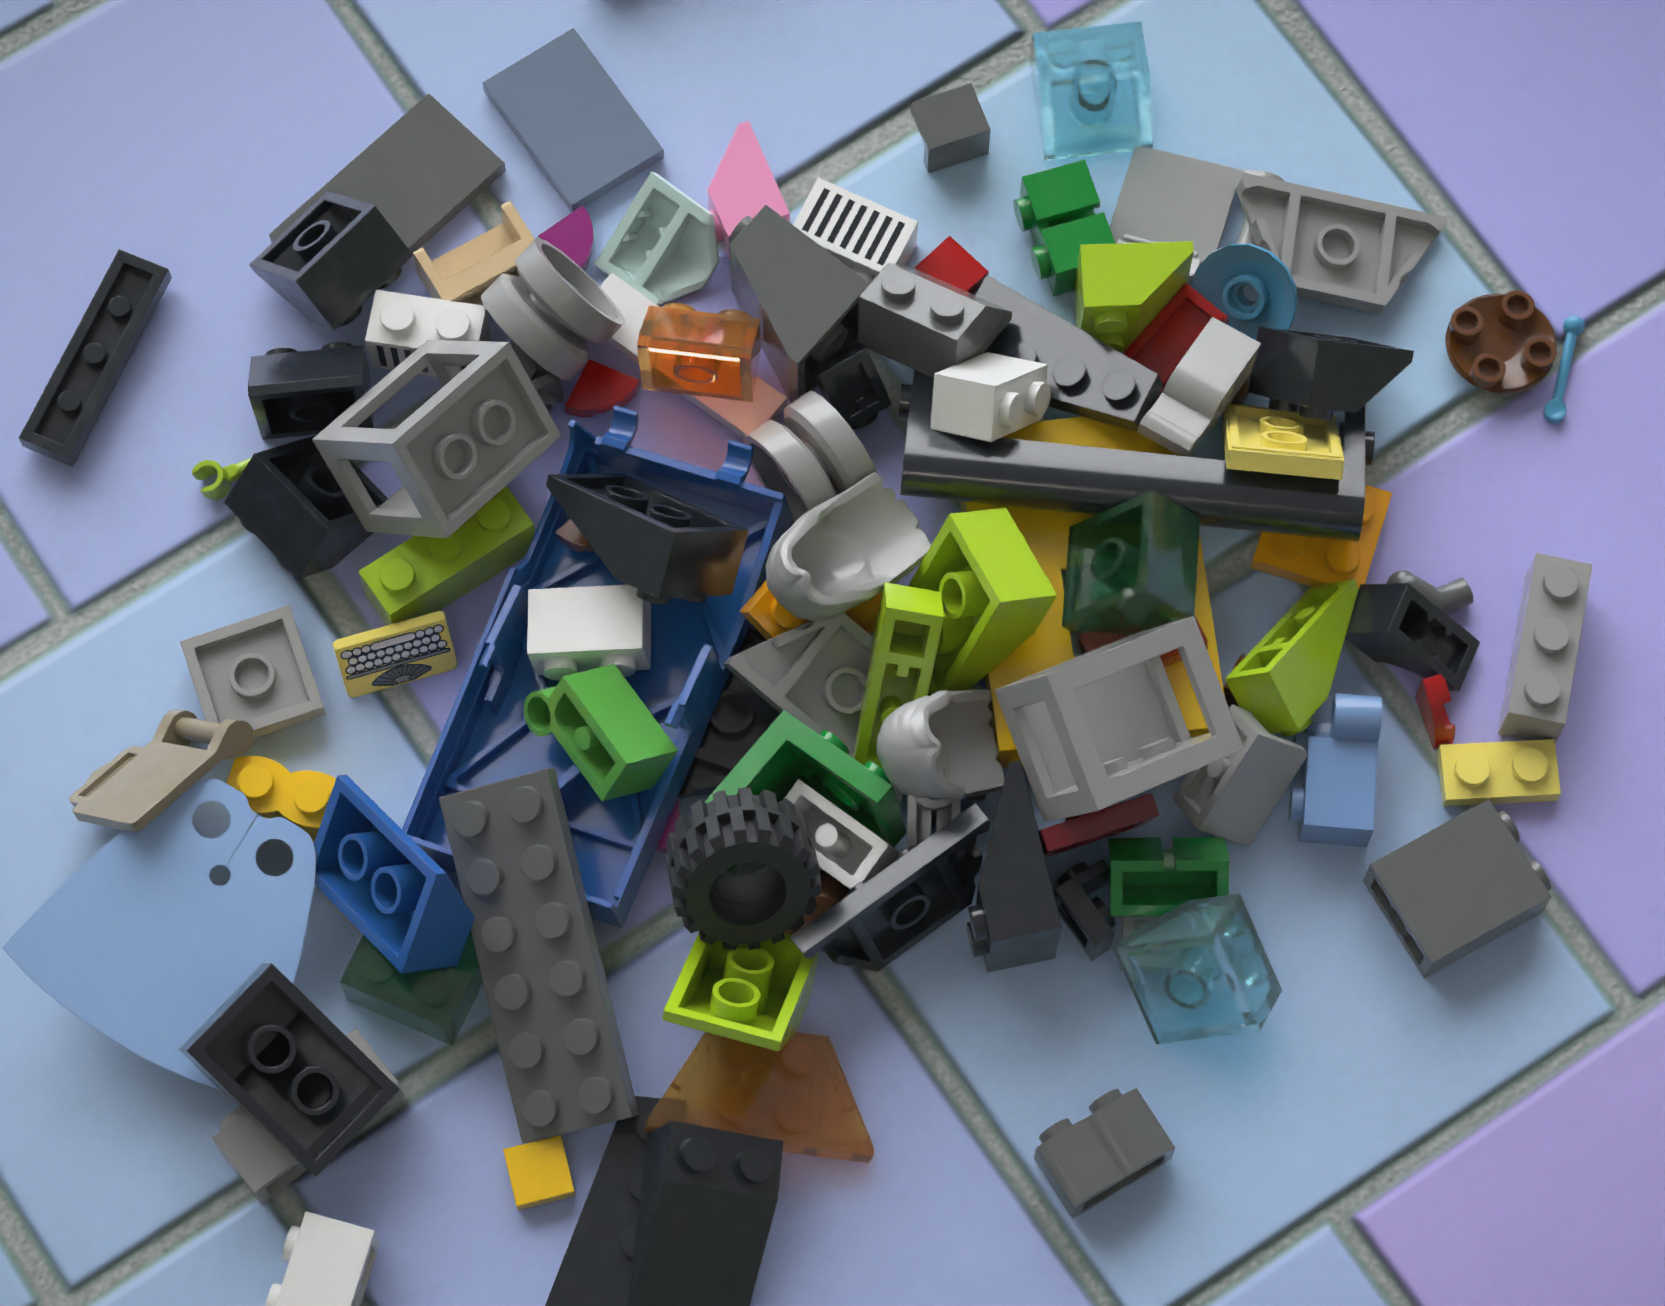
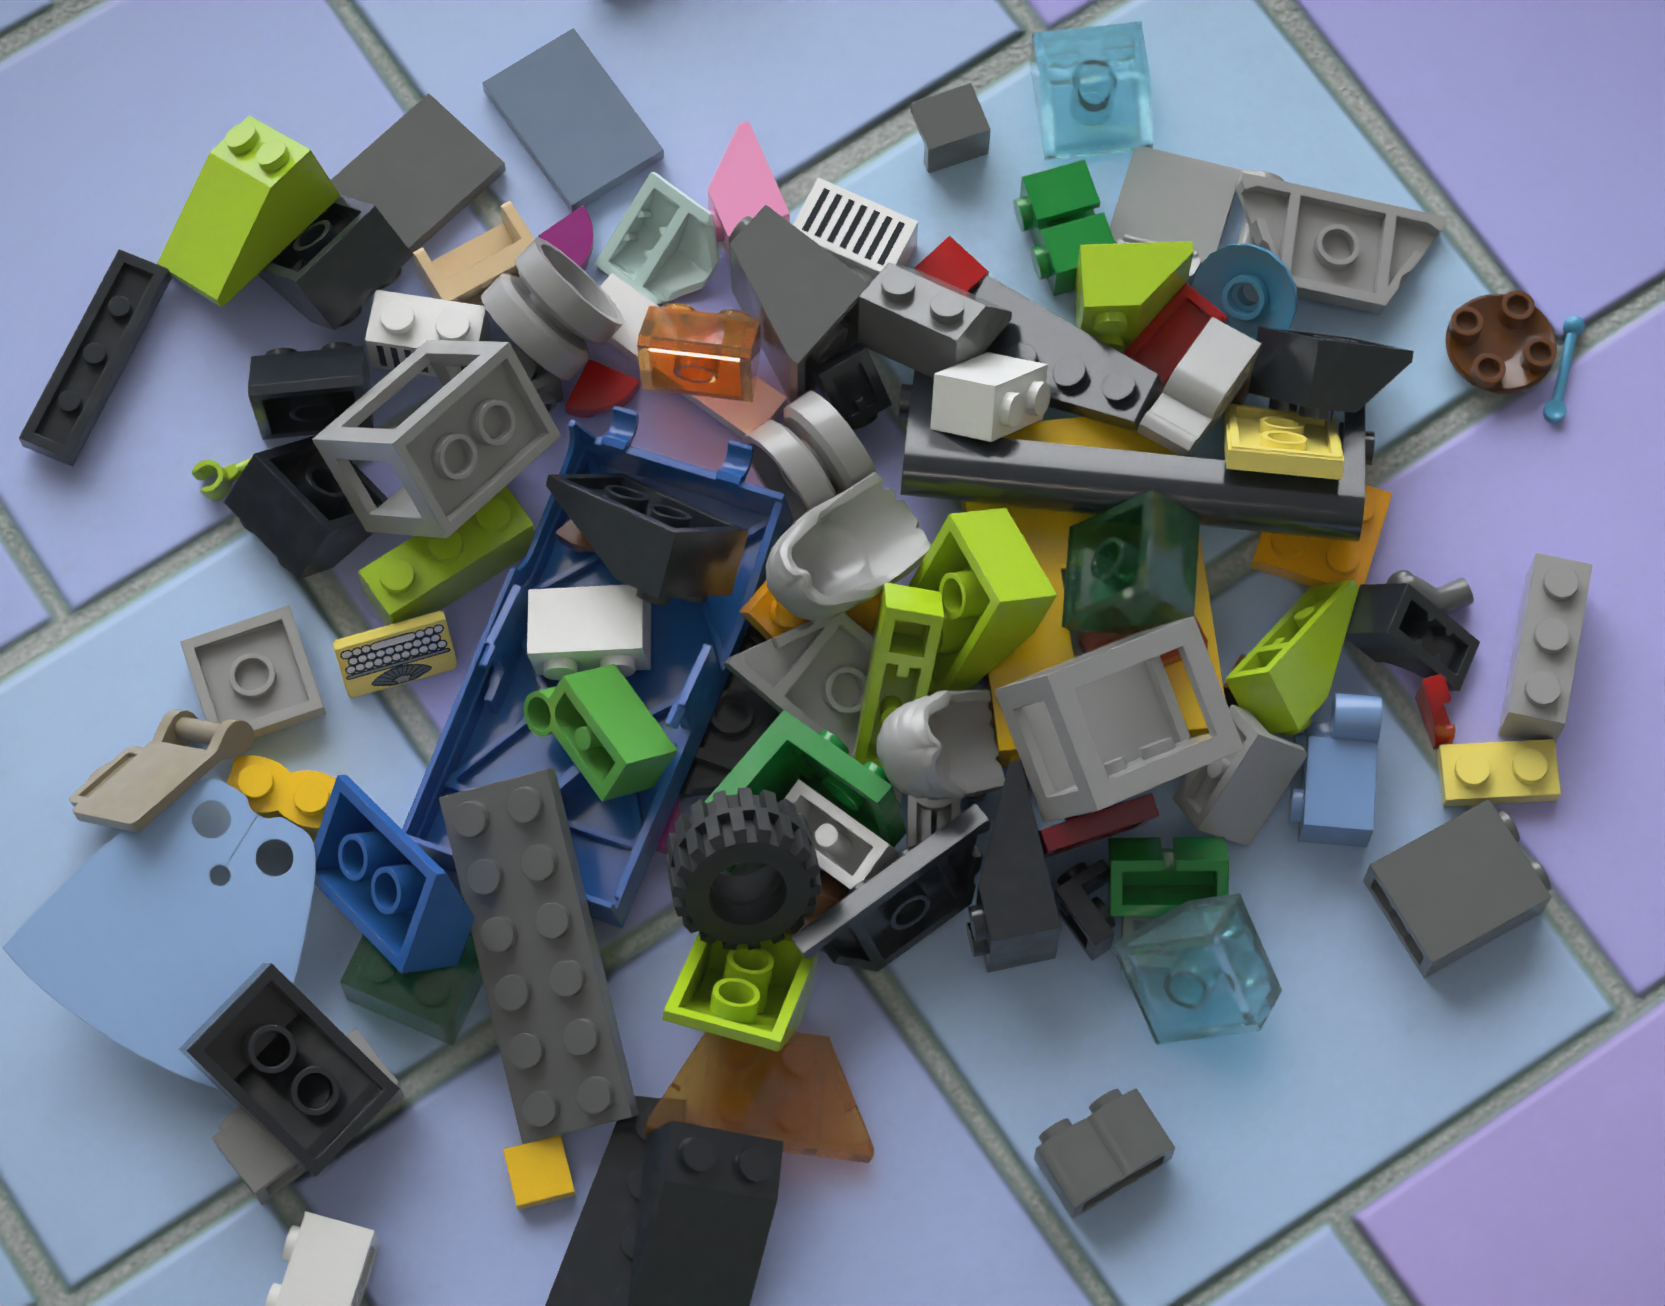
(245, 210): none -> lime slope

